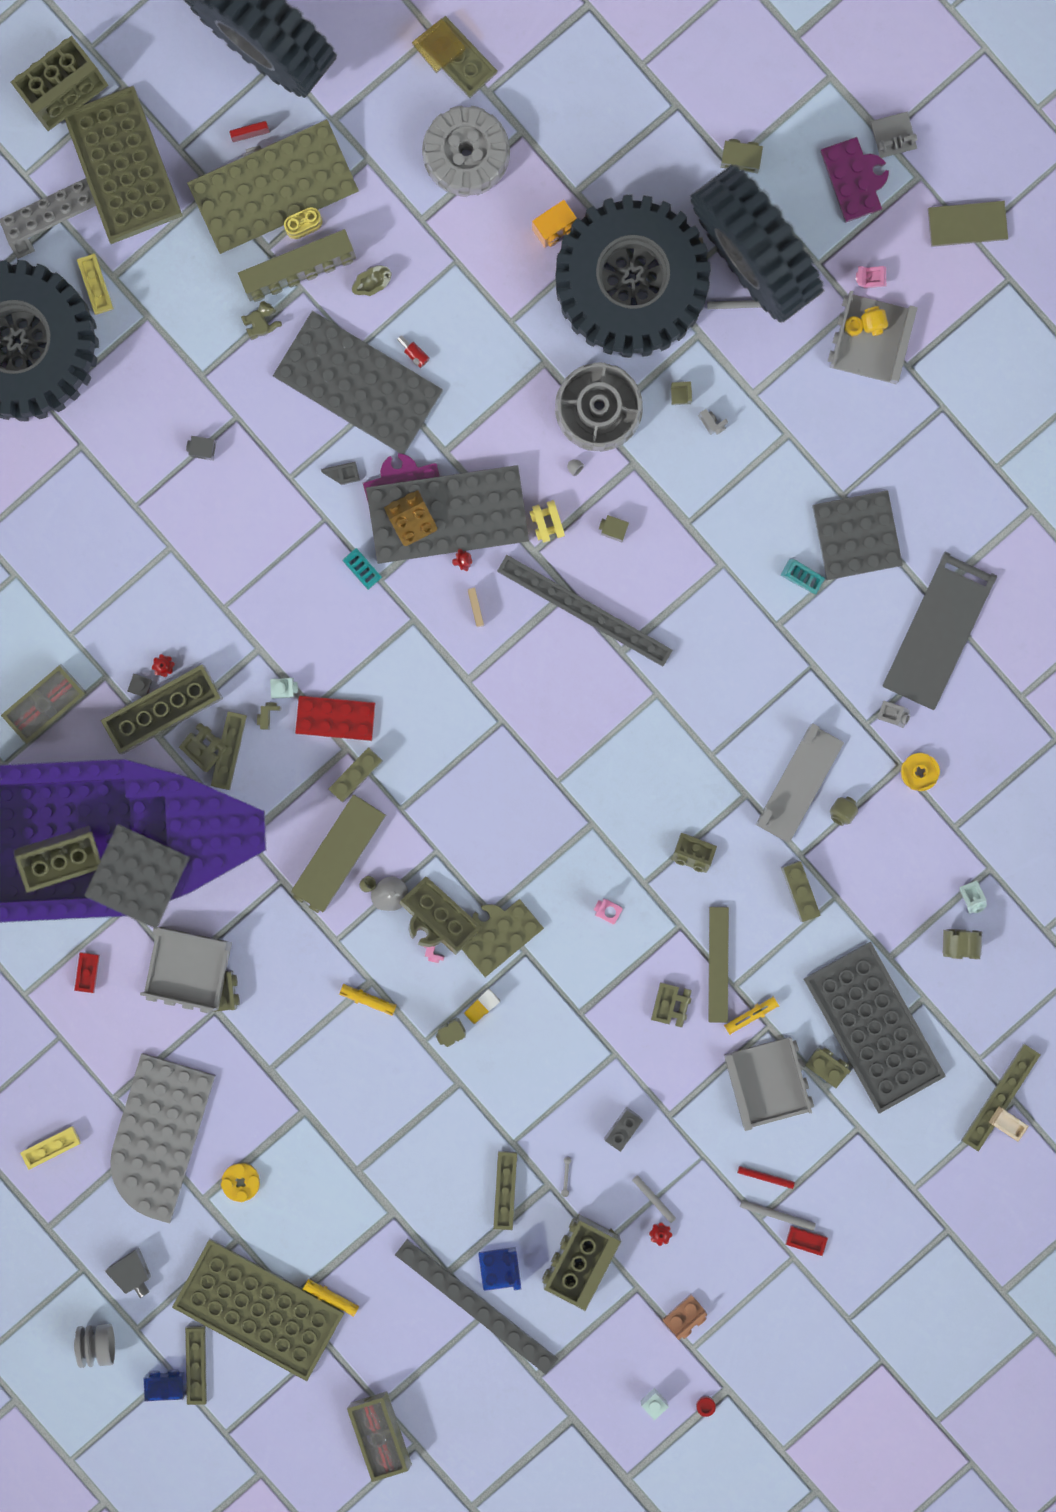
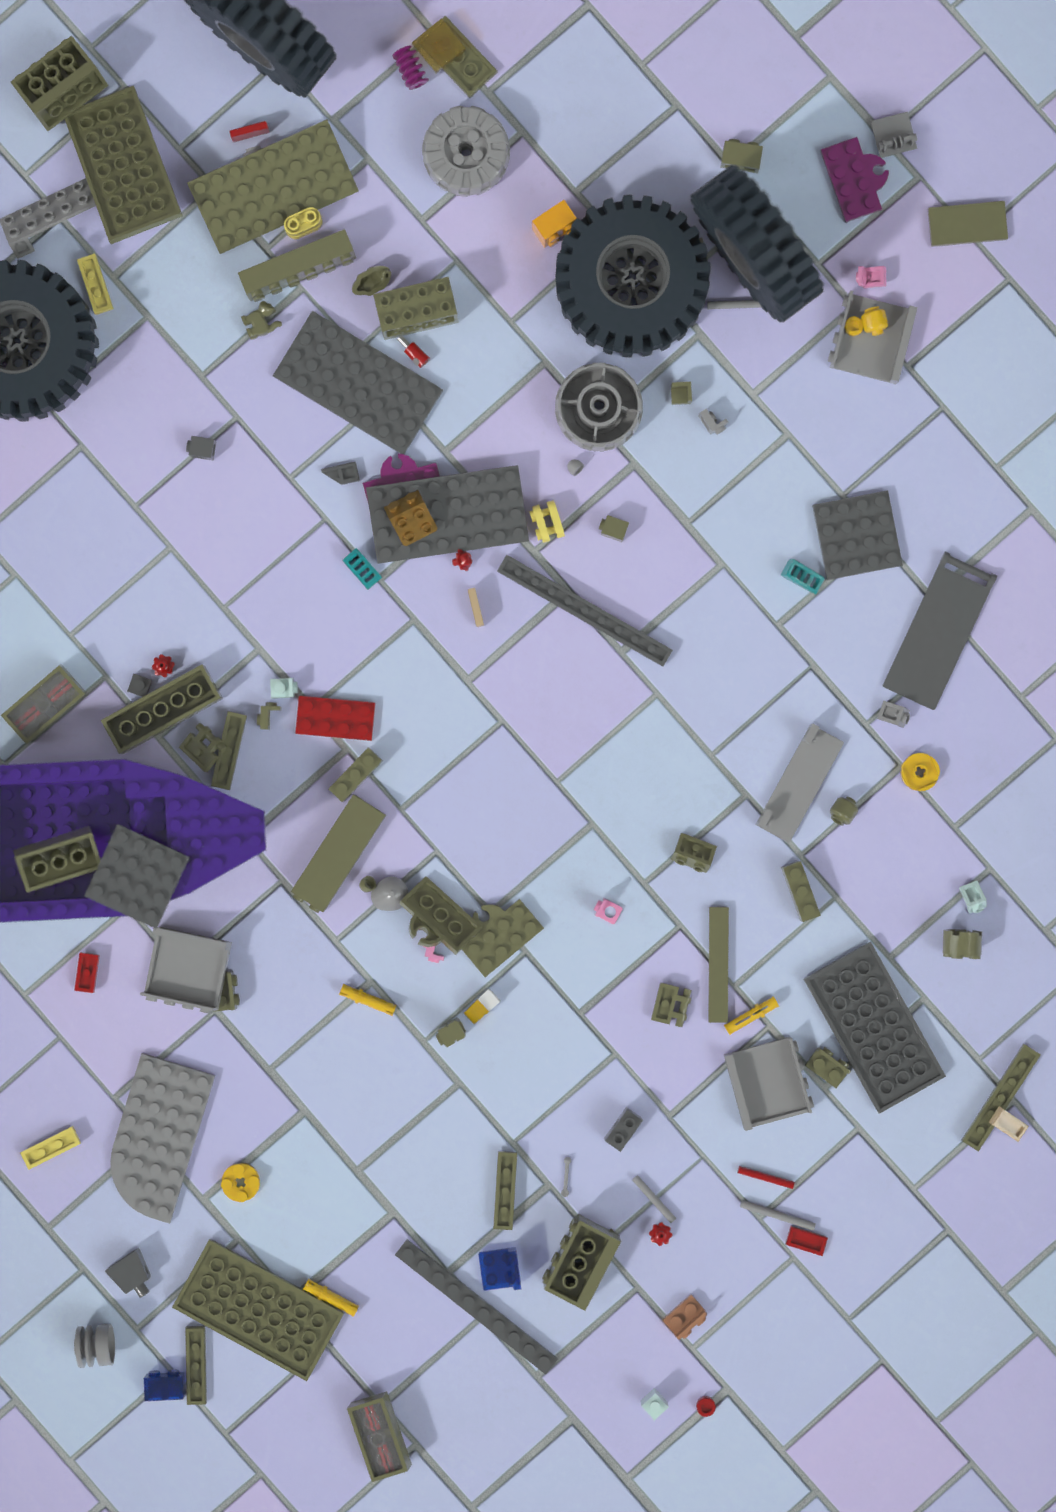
(408, 67): none -> magenta piece
(416, 308): none -> olive brick

